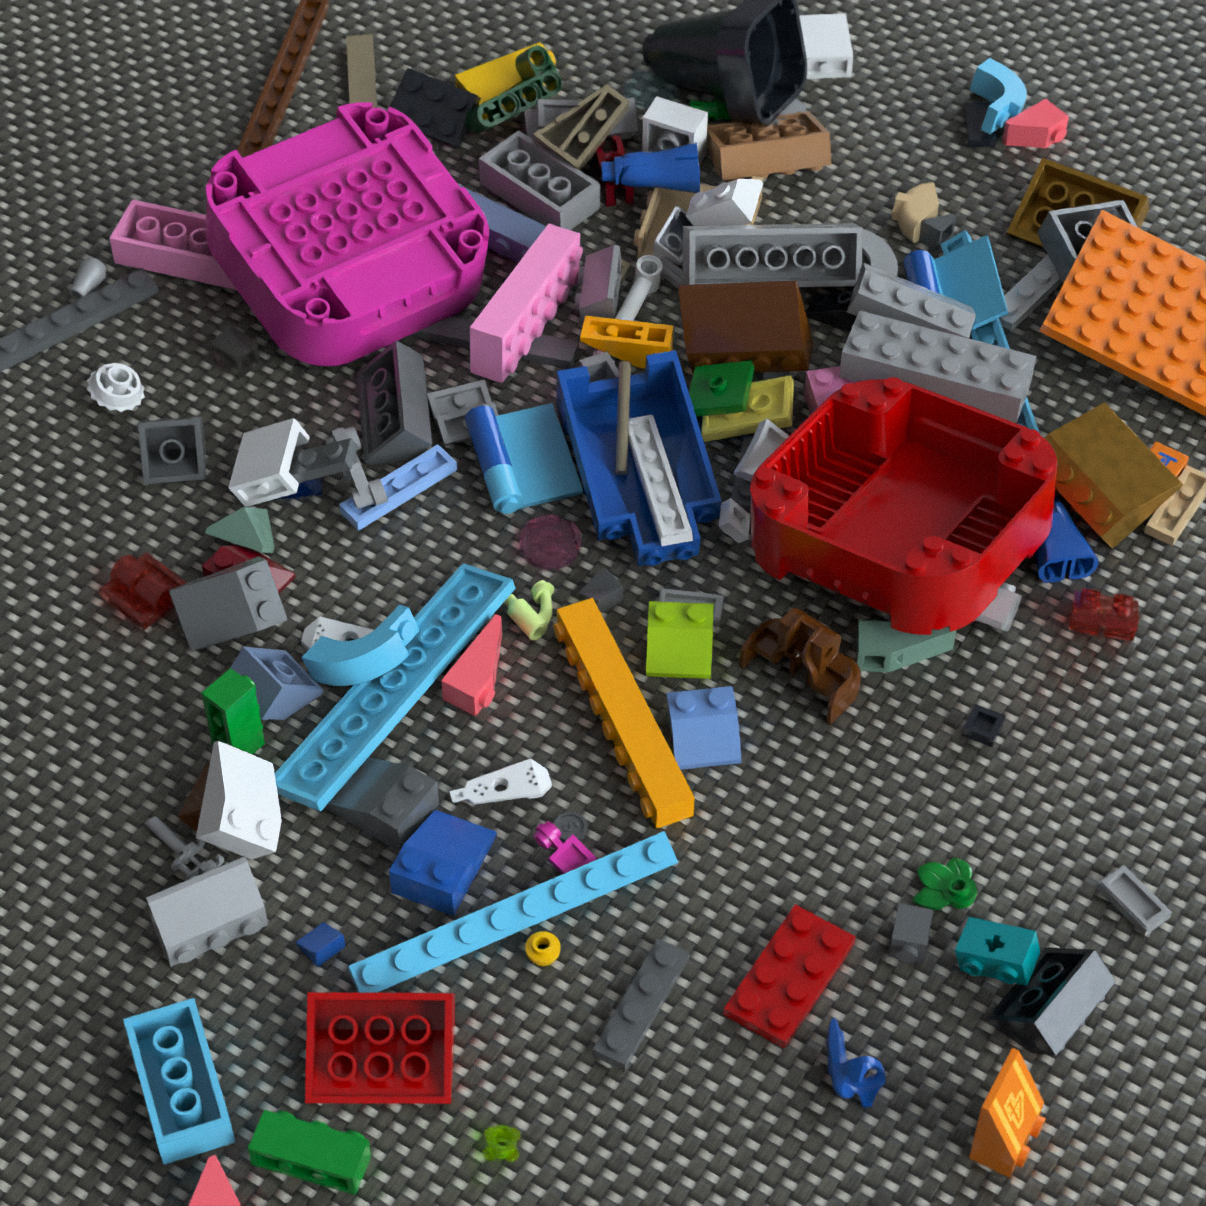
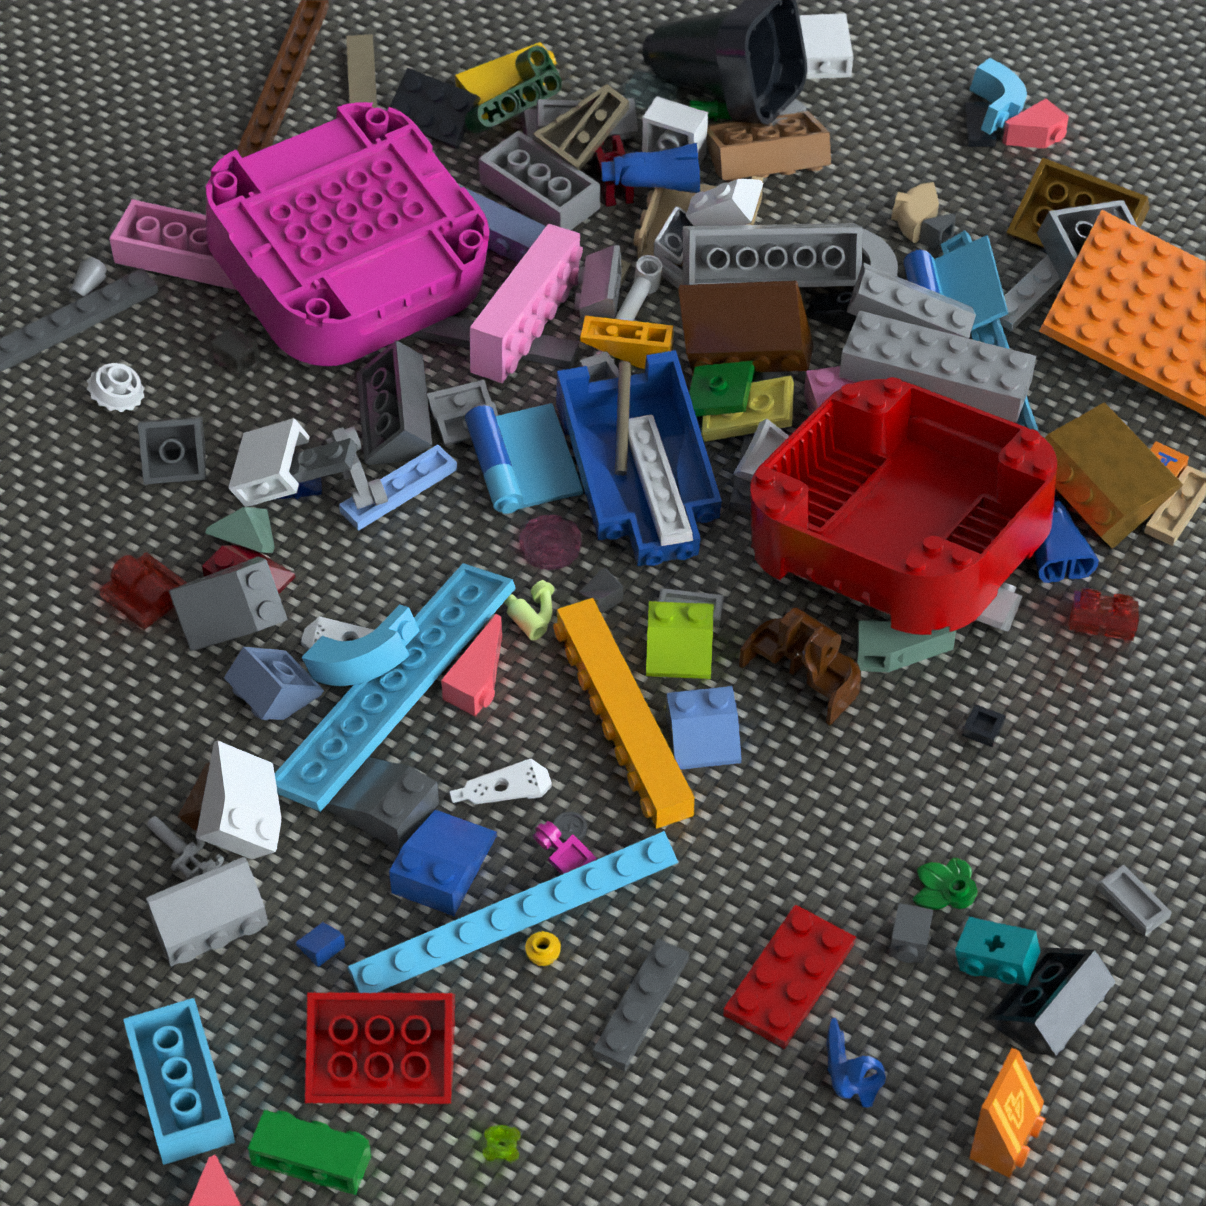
(234, 712): green brick -> none
(734, 521): white plate -> none

